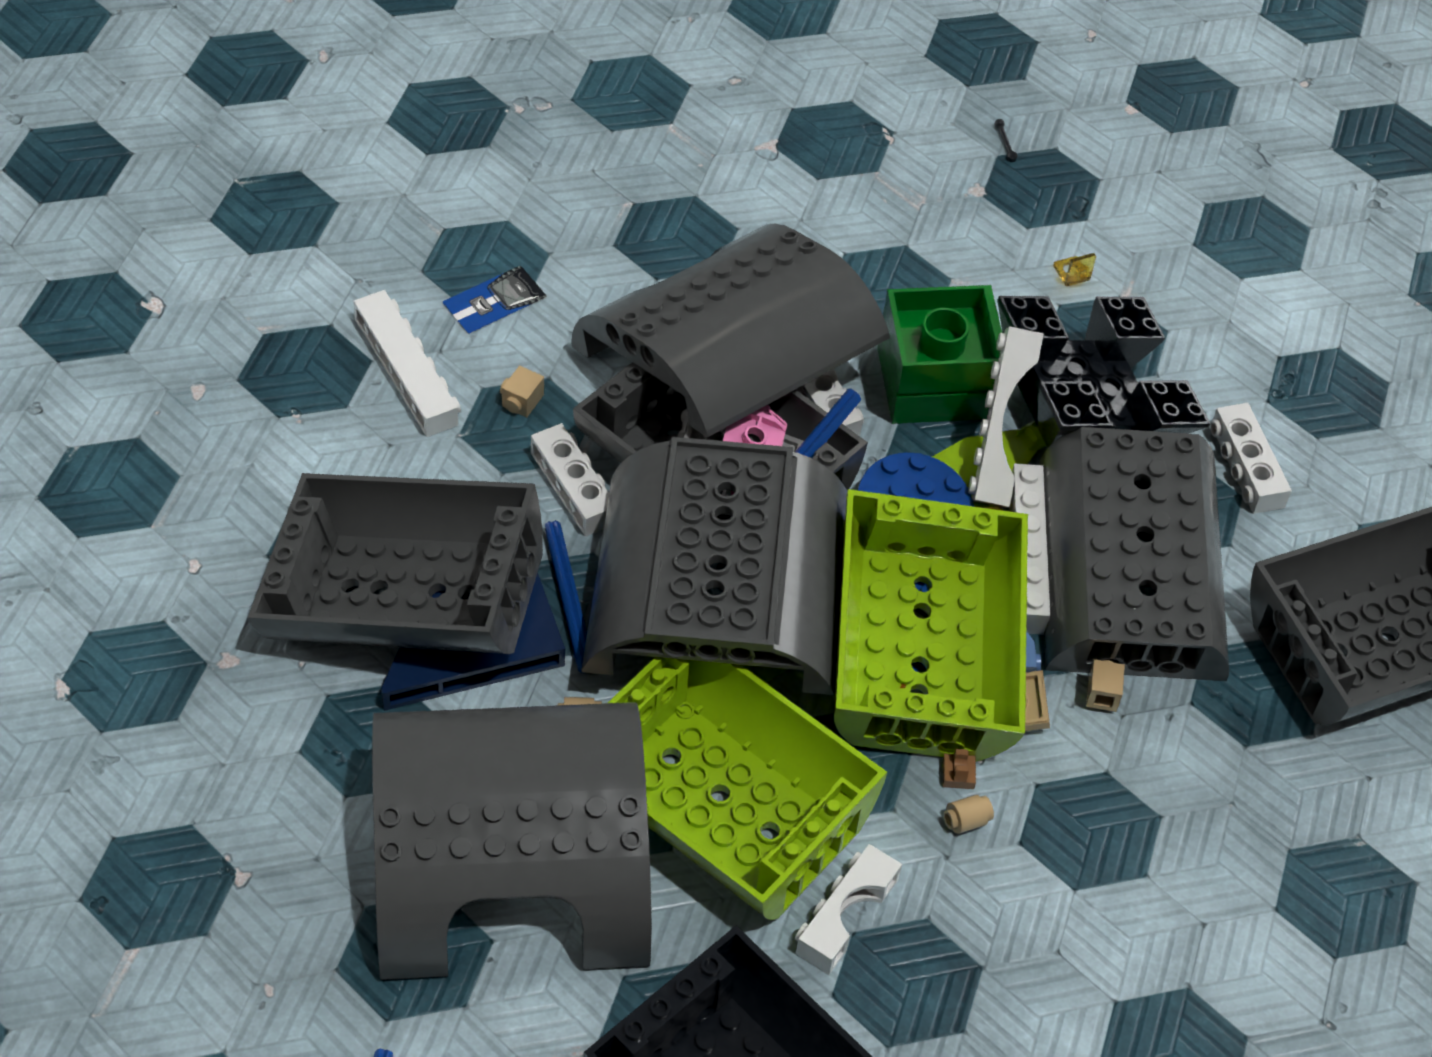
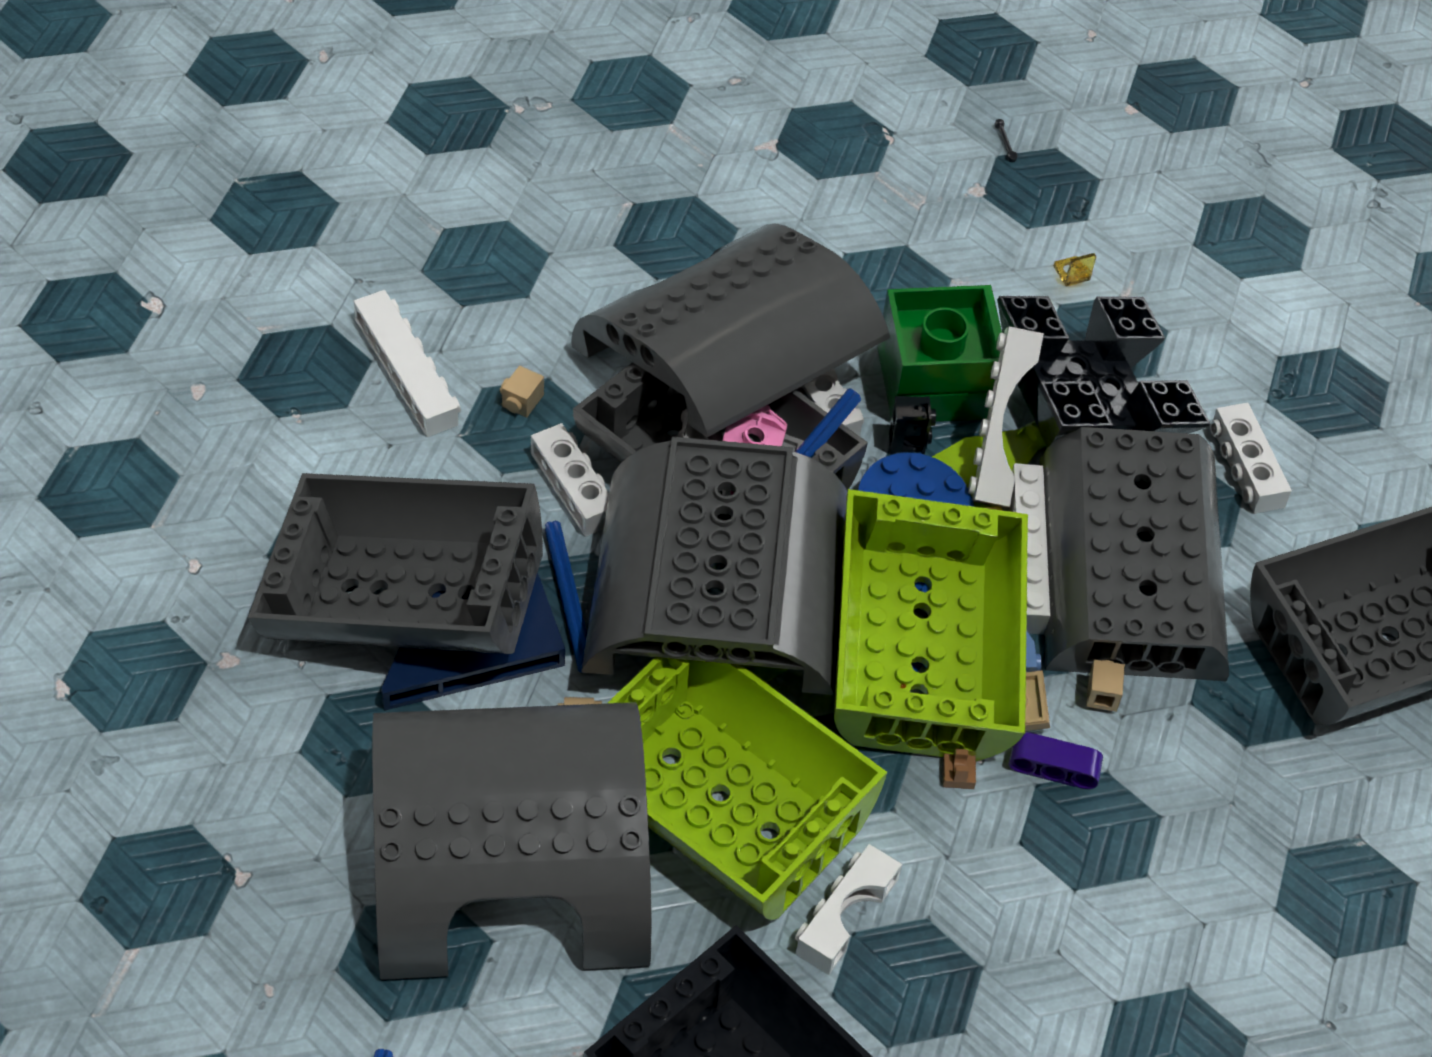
(494, 299): sticker -> none
(911, 424): none -> black hinge
(968, 813): tan brick -> none
(1057, 761): none -> dark purple beam

